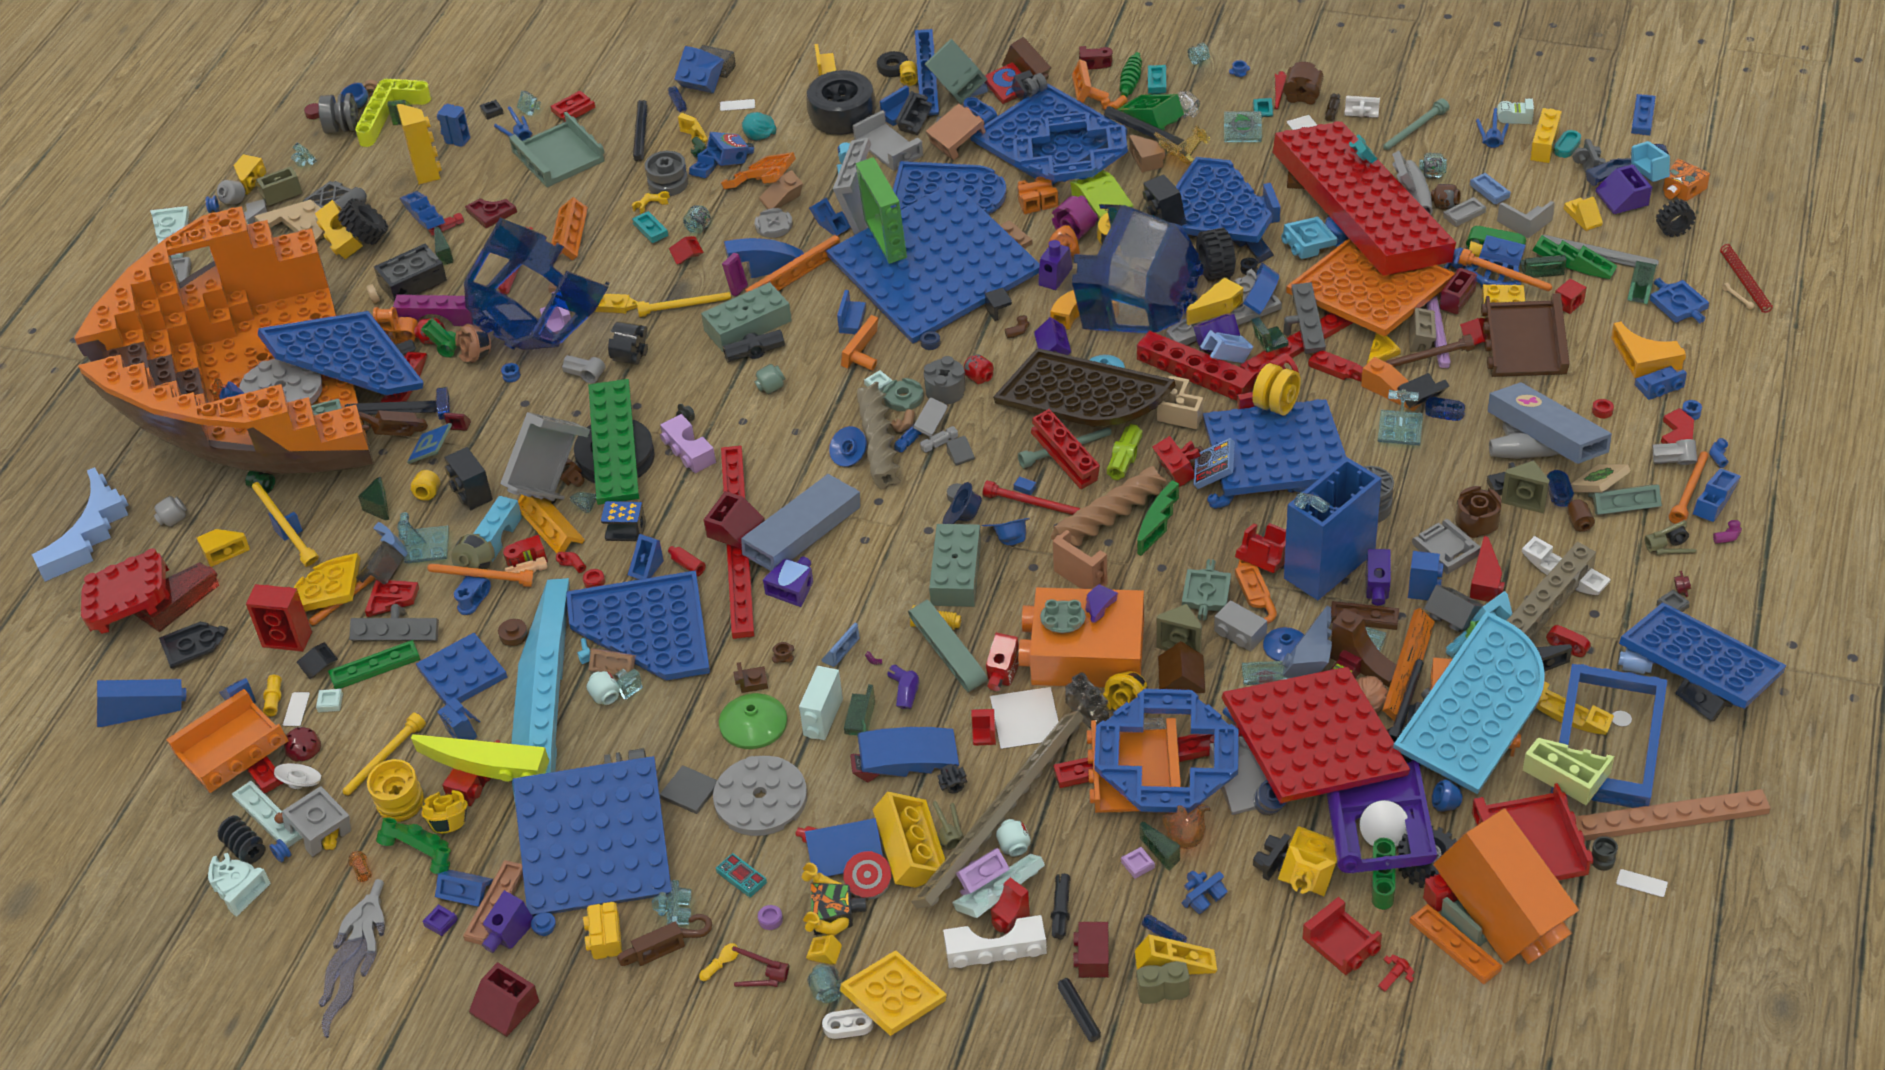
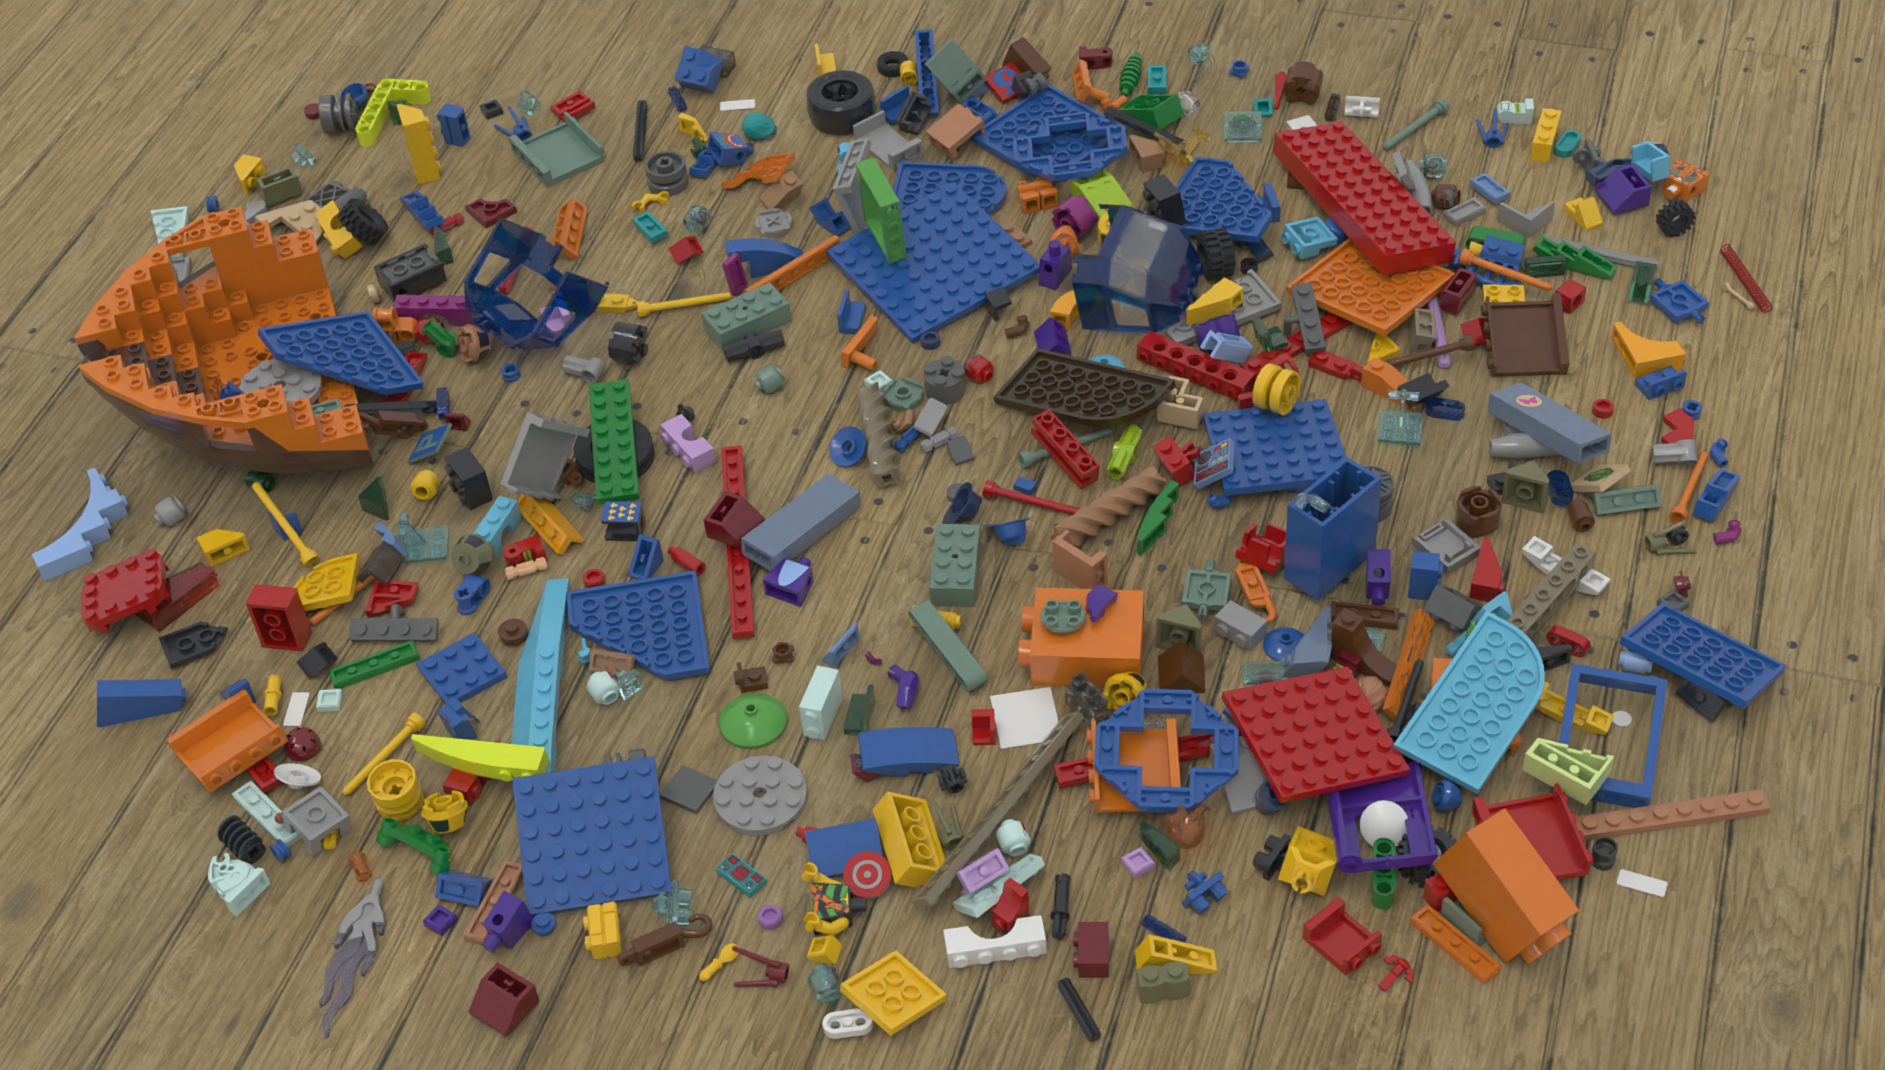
(230, 192): light grey head -> none
(524, 577): orange piece -> none
(571, 559): red arm -> none
(1002, 661): red torso -> none
(1262, 288): blue slope -> none
(1363, 150): teal plate -> none
(1643, 114): blue tile -> none

